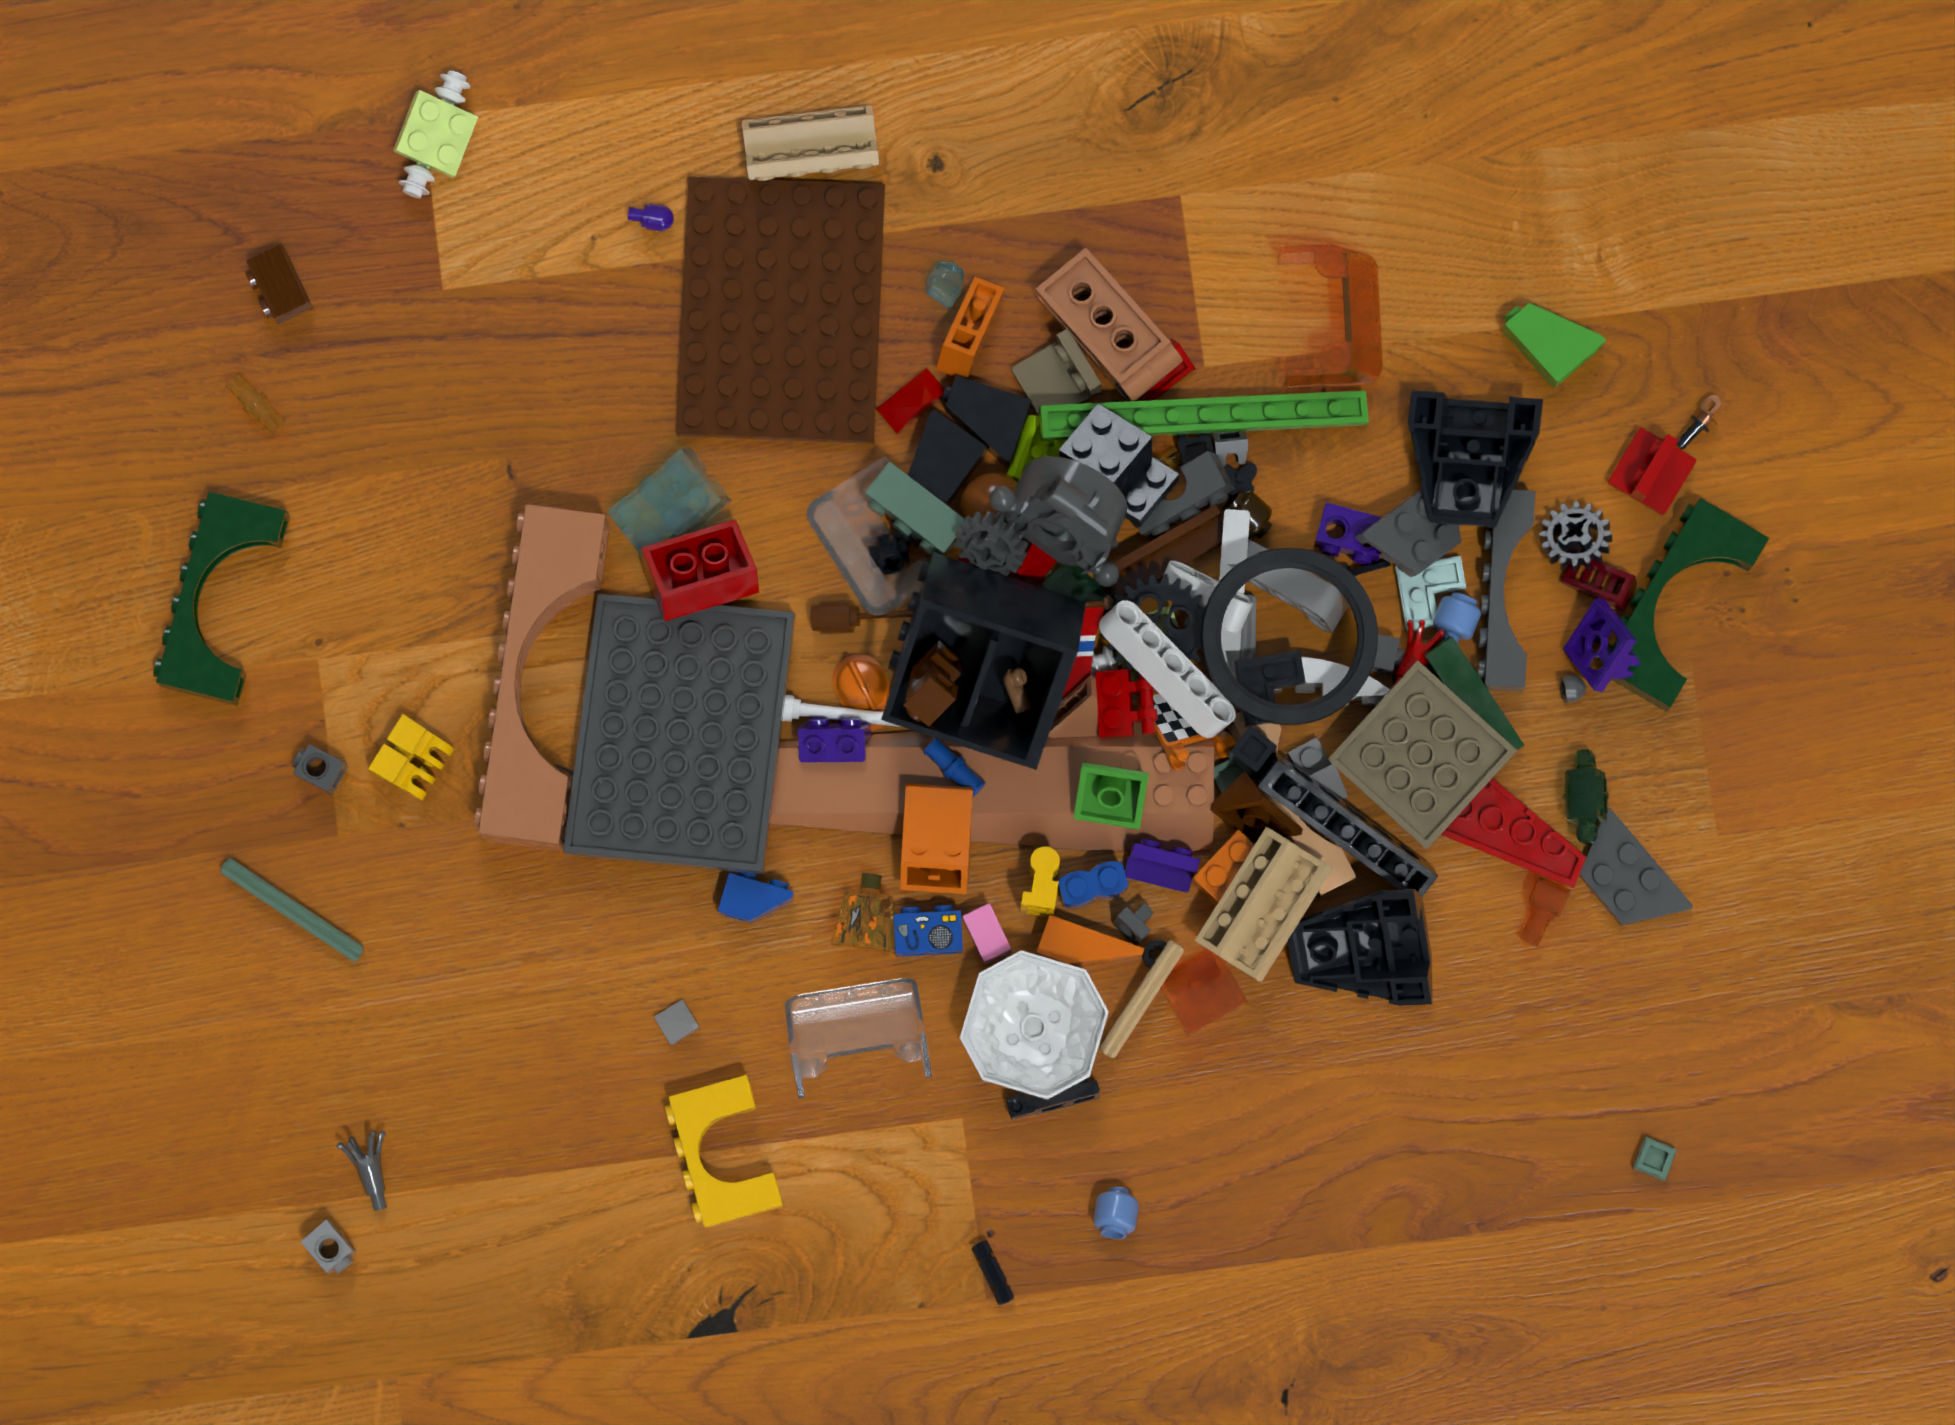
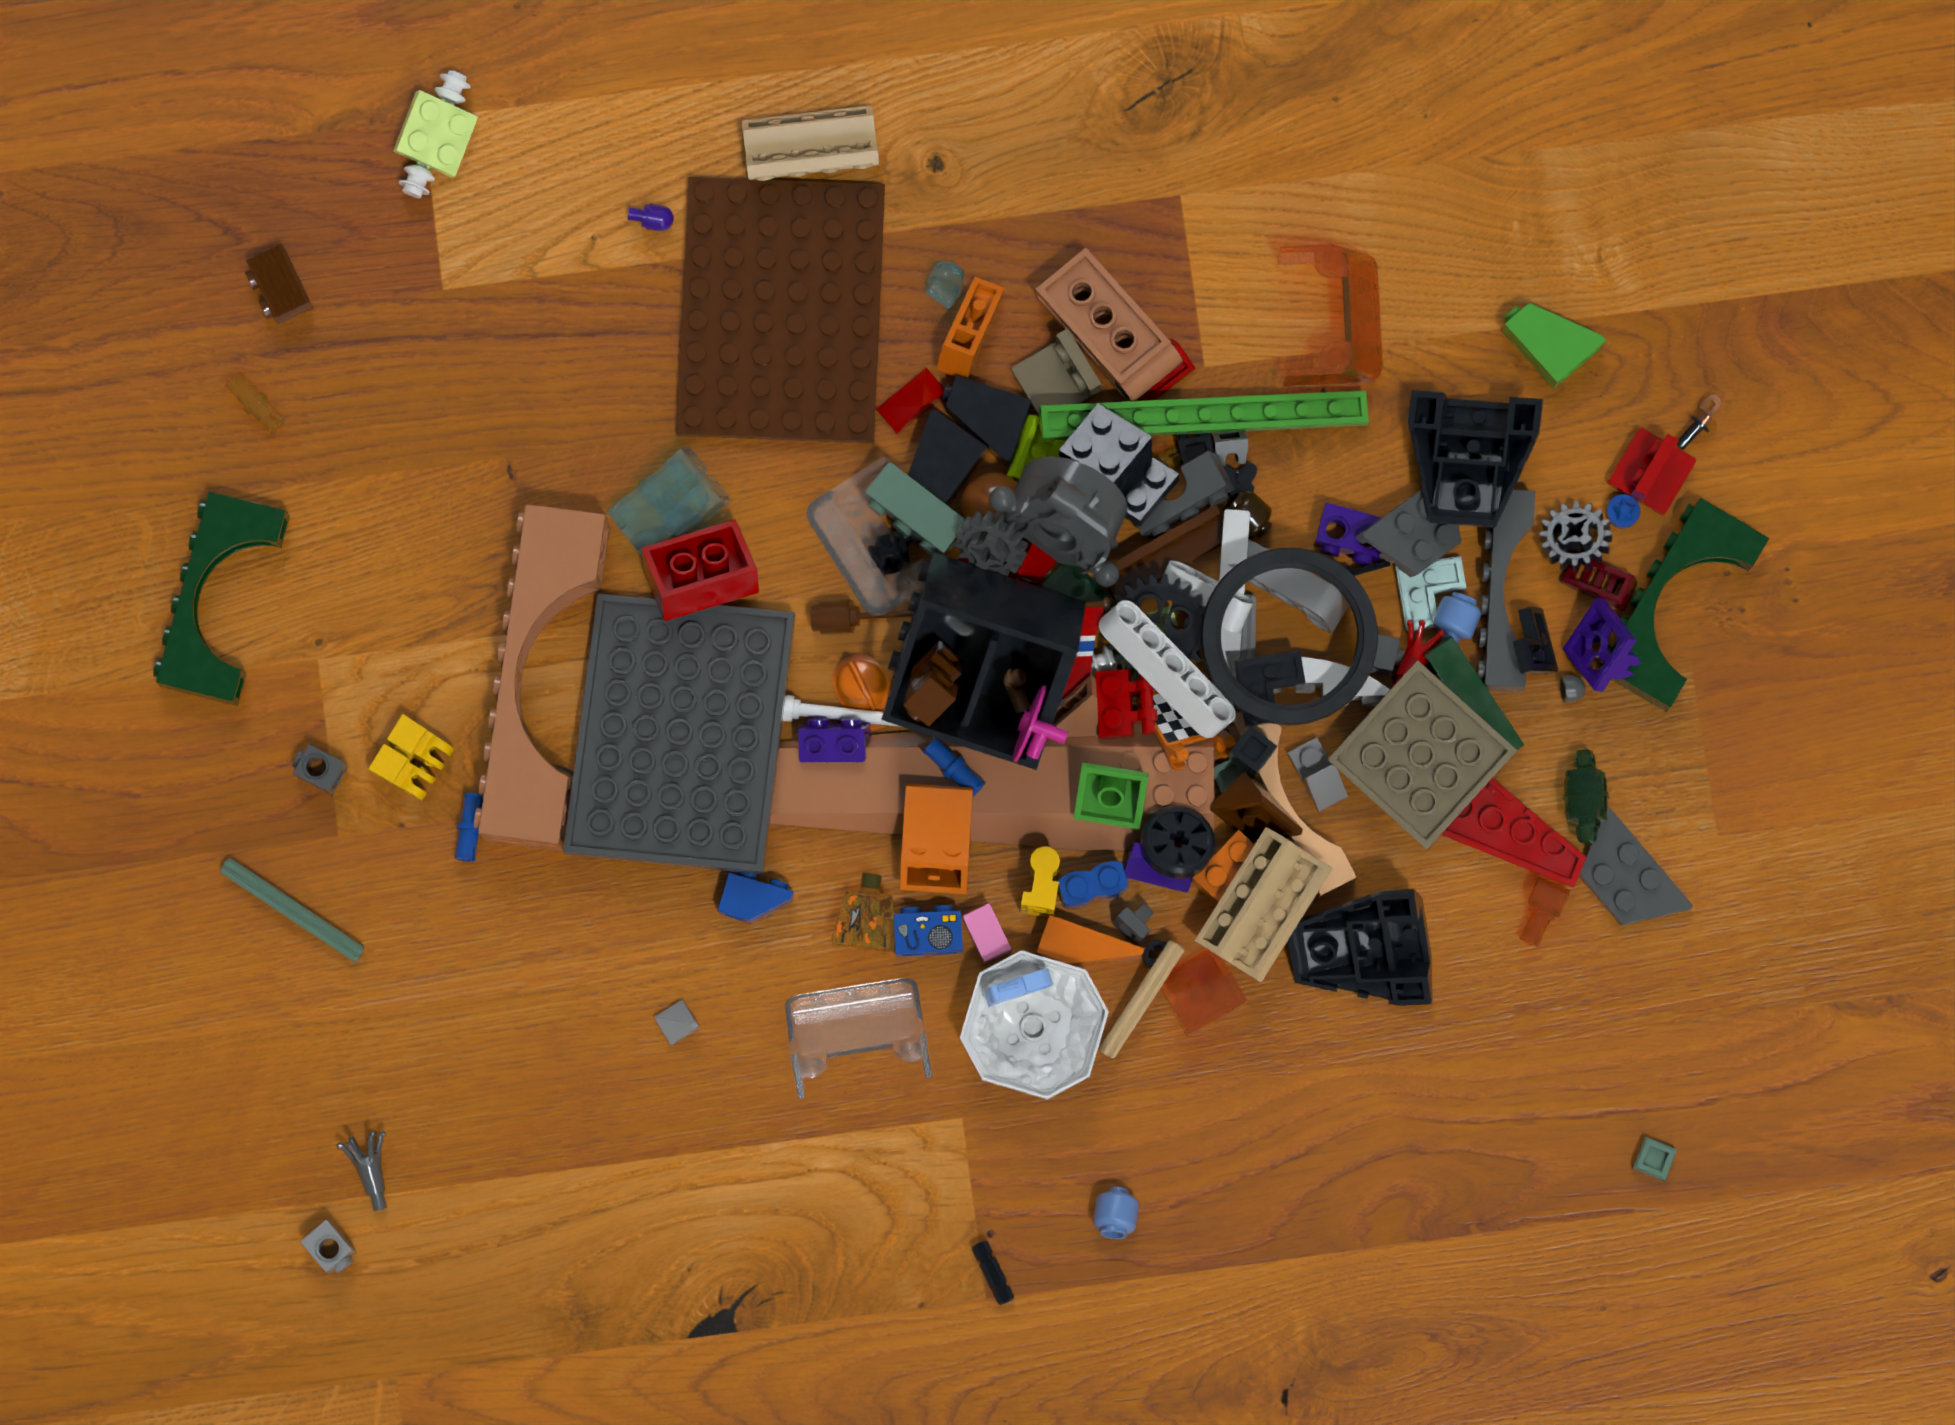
(468, 834): none -> blue pin
(693, 1115): yellow arch -> none
(1018, 987): none -> light blue piece
(1023, 1106): black hinge -> none
(1040, 729): none -> dark pink shield
(1196, 841): none -> black wheel
(1344, 825): black brick -> none
(1536, 651): none -> black tile
(1623, 511): none -> blue tile

